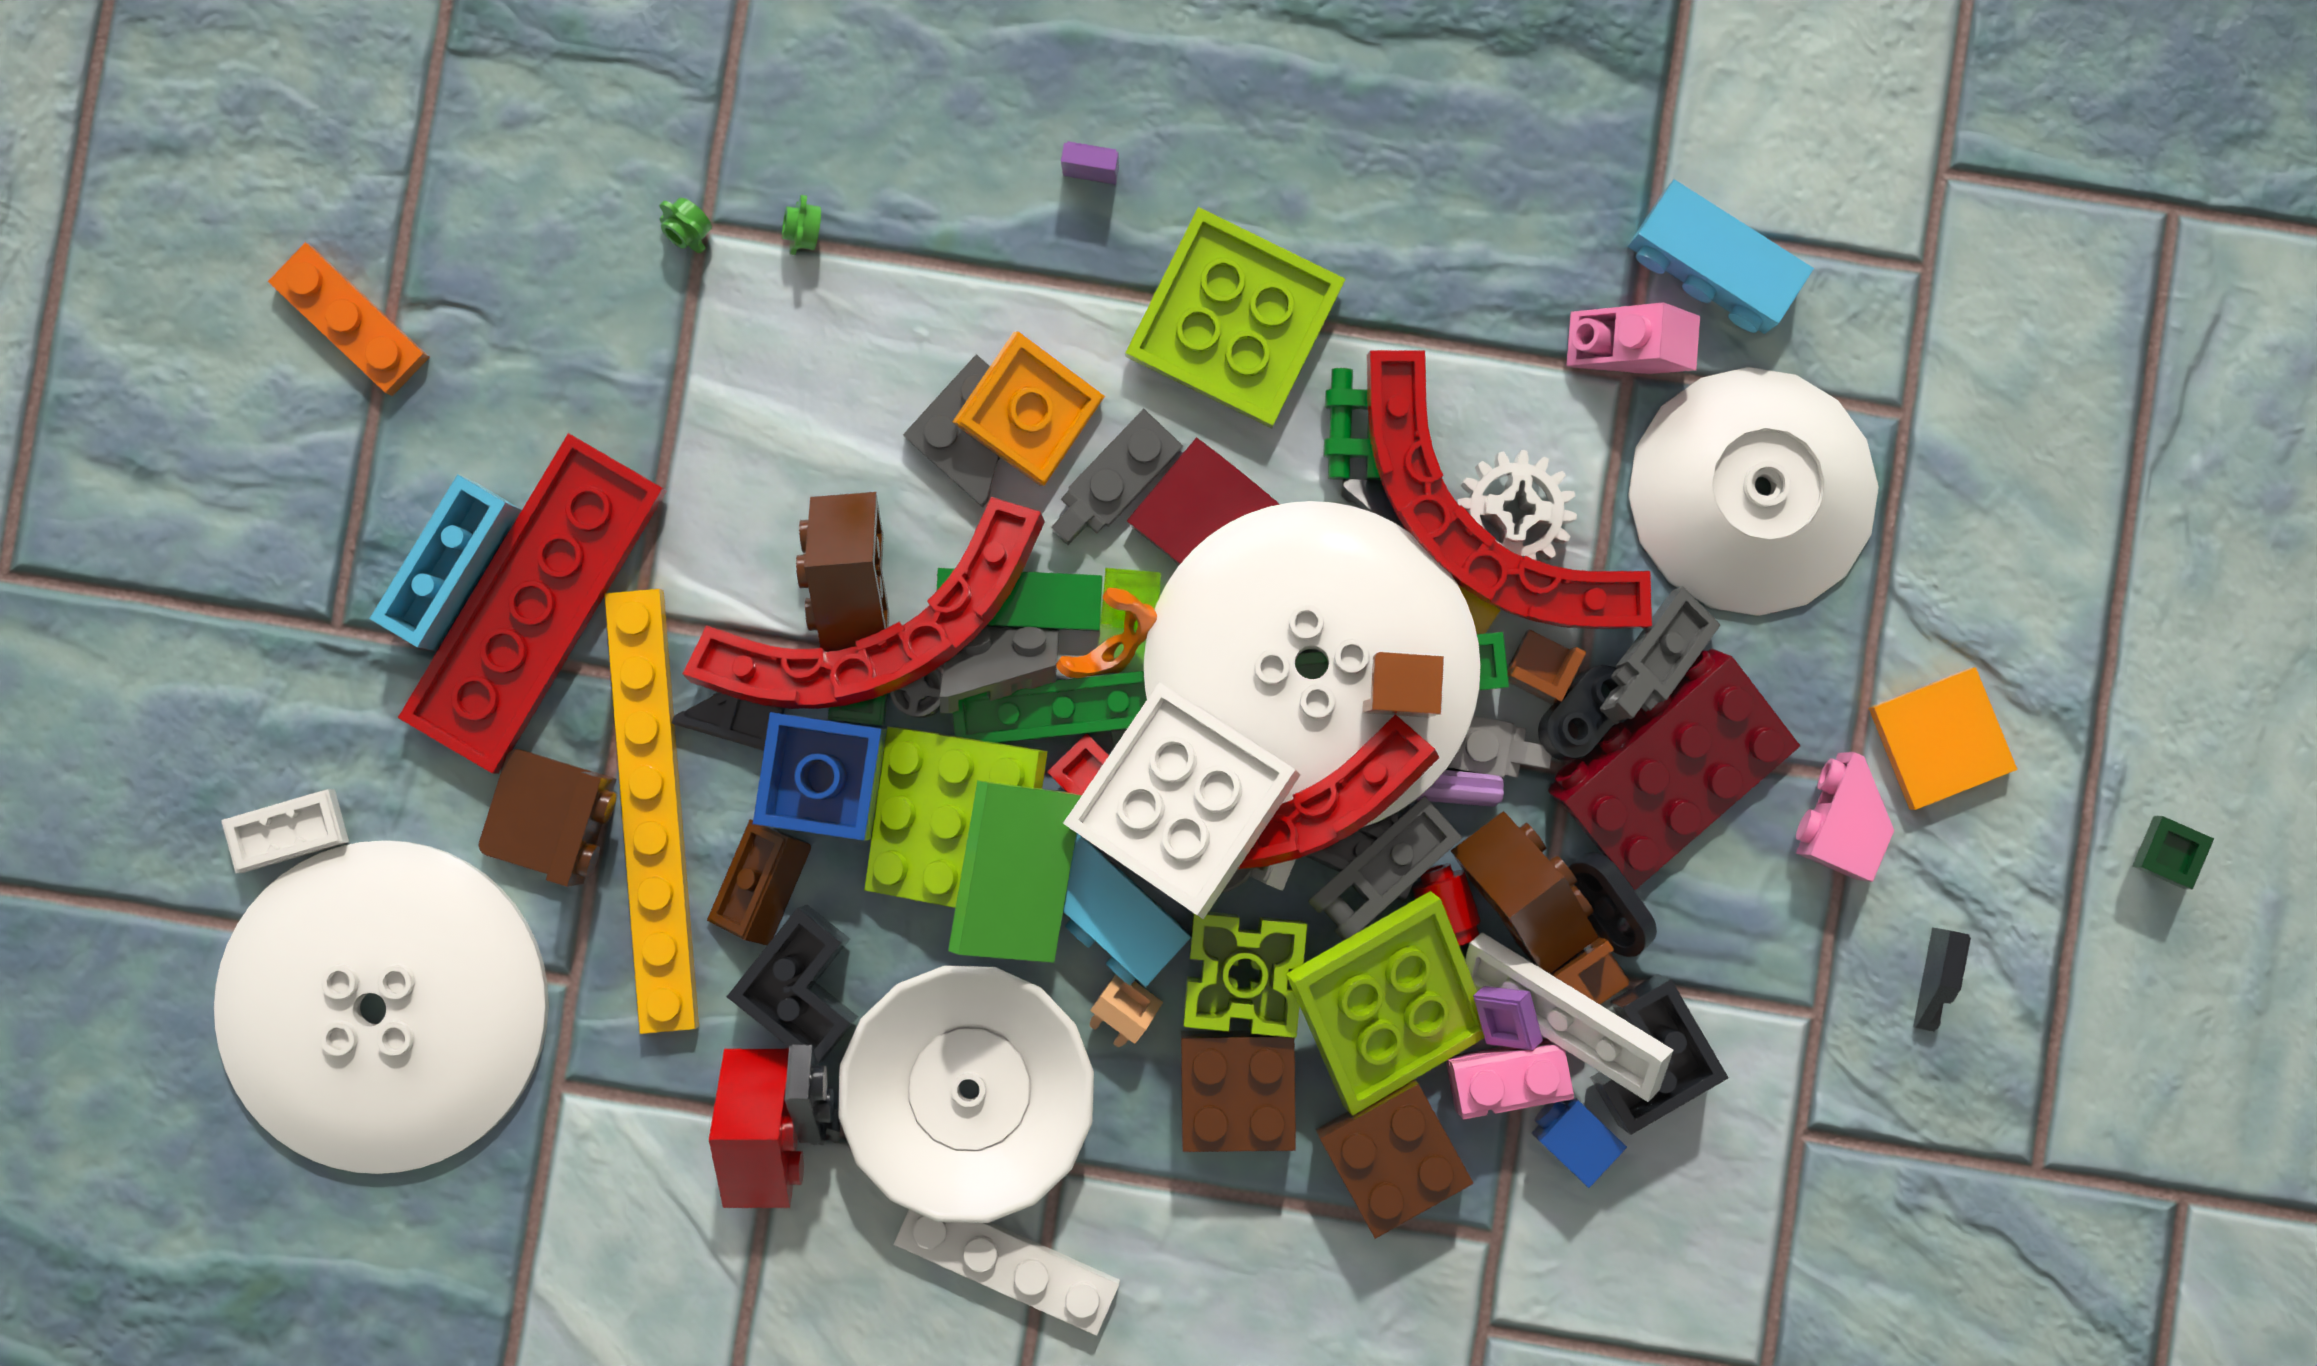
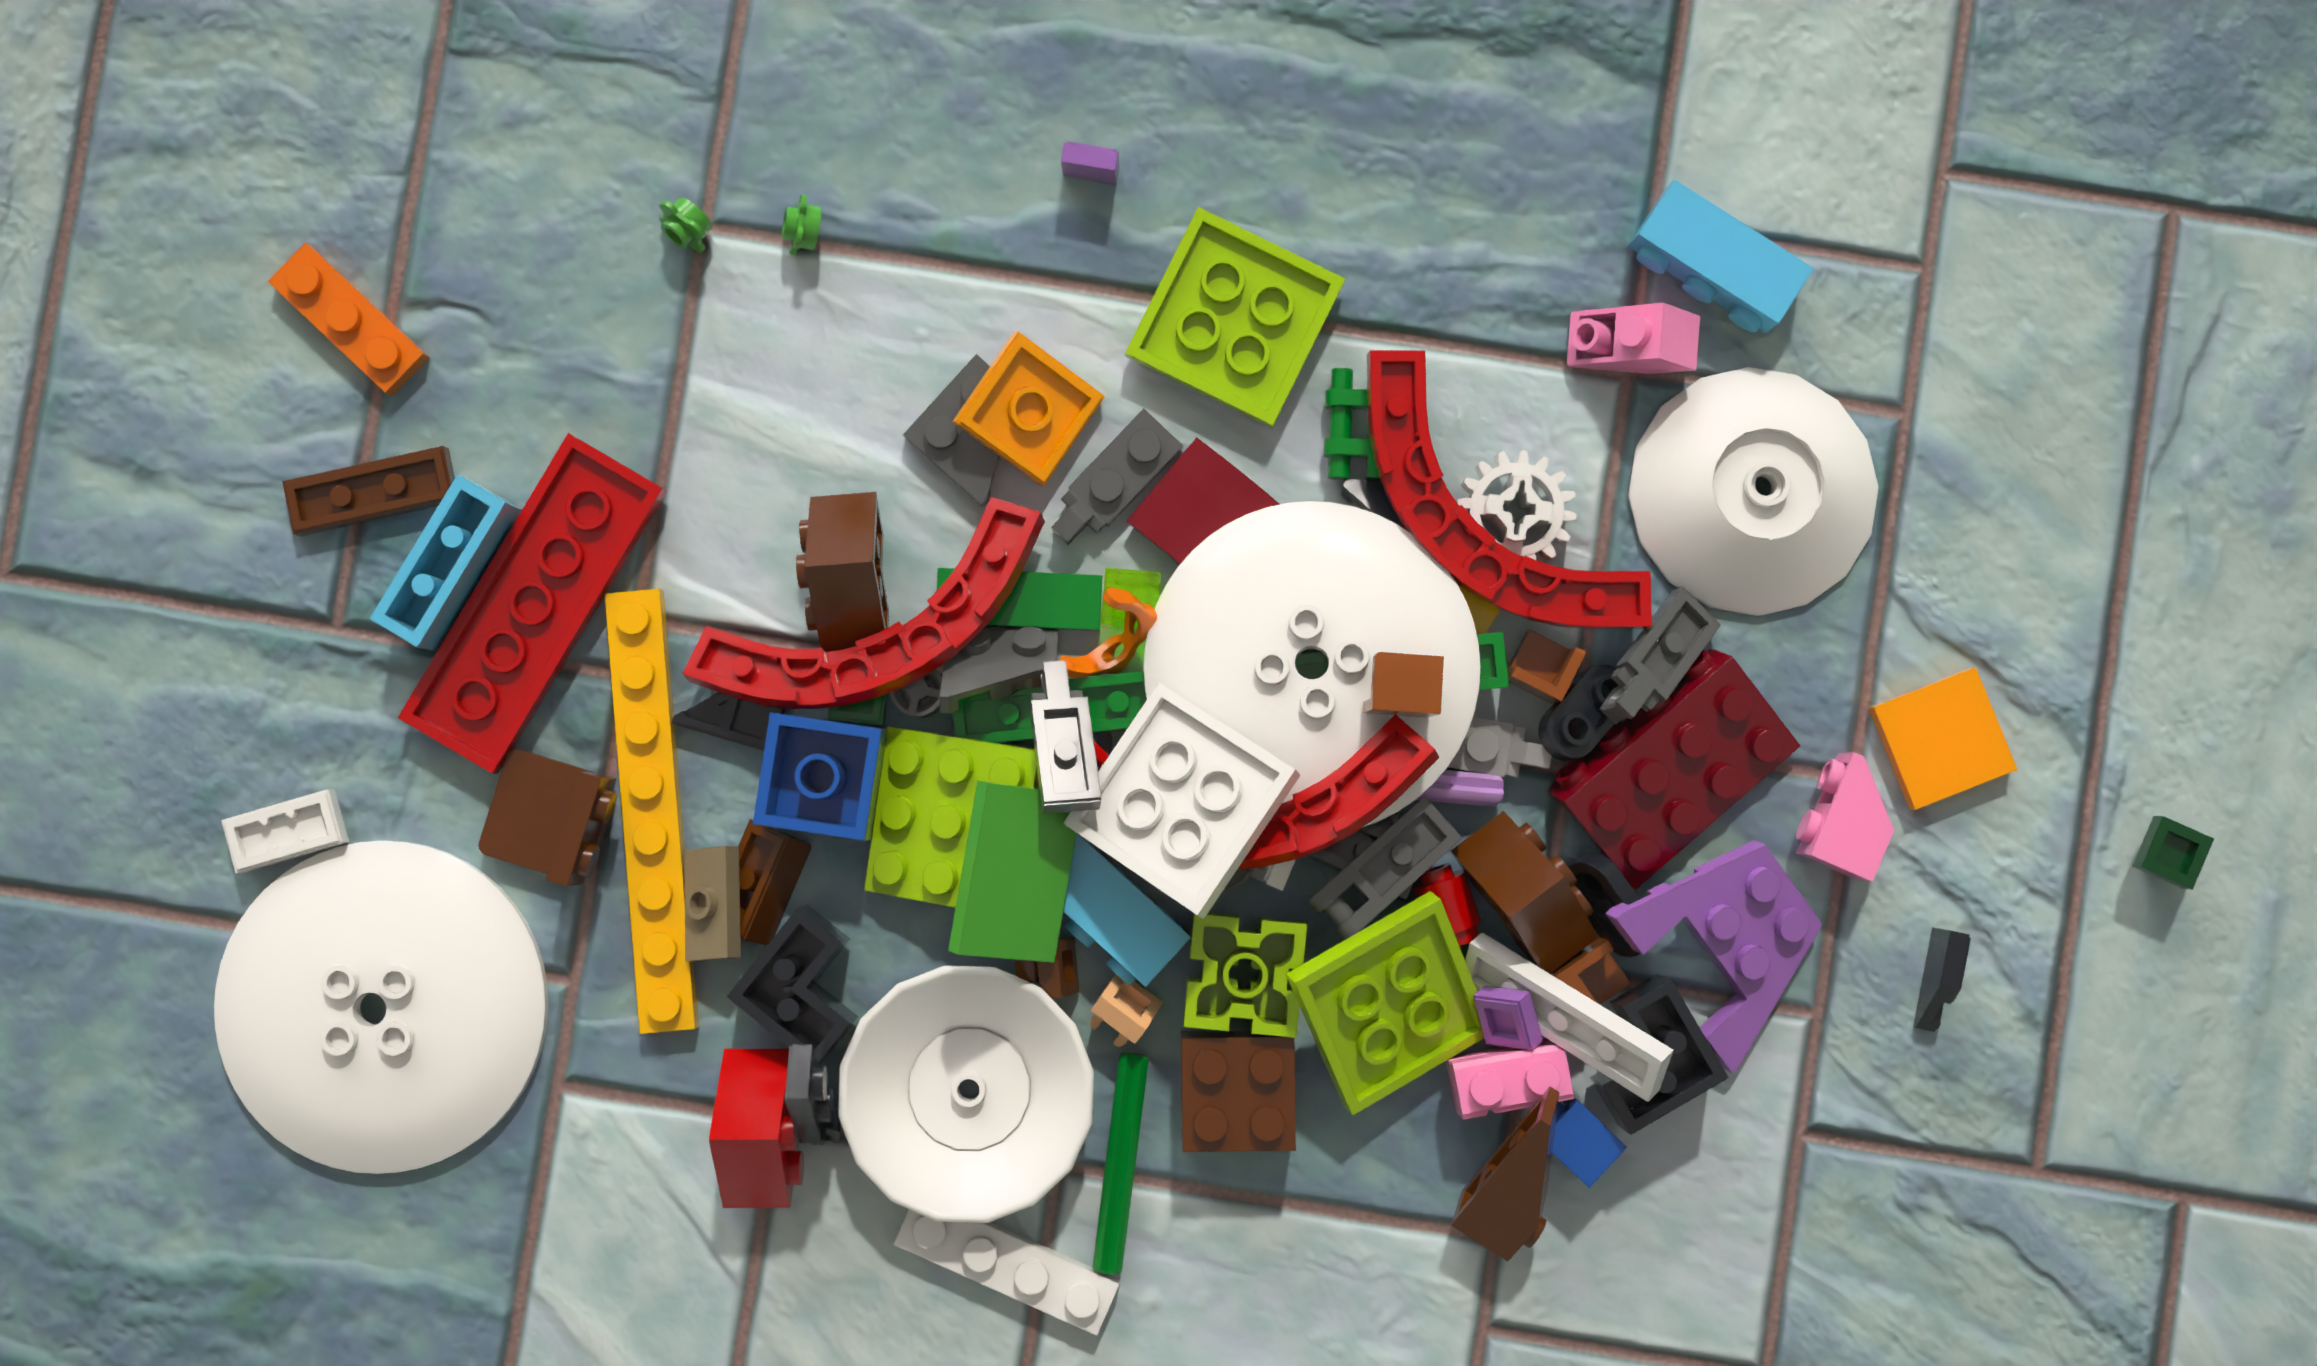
(368, 491): none -> reddish brown tile
(712, 904): none -> dark tan plate
(1055, 978): none -> reddish brown tile
(1063, 744): none -> hinge
(1120, 1163): none -> green axle
(1394, 1158): reddish brown brick -> none
(1508, 1193): none -> reddish brown slope
(1748, 925): none -> medium lavender wing

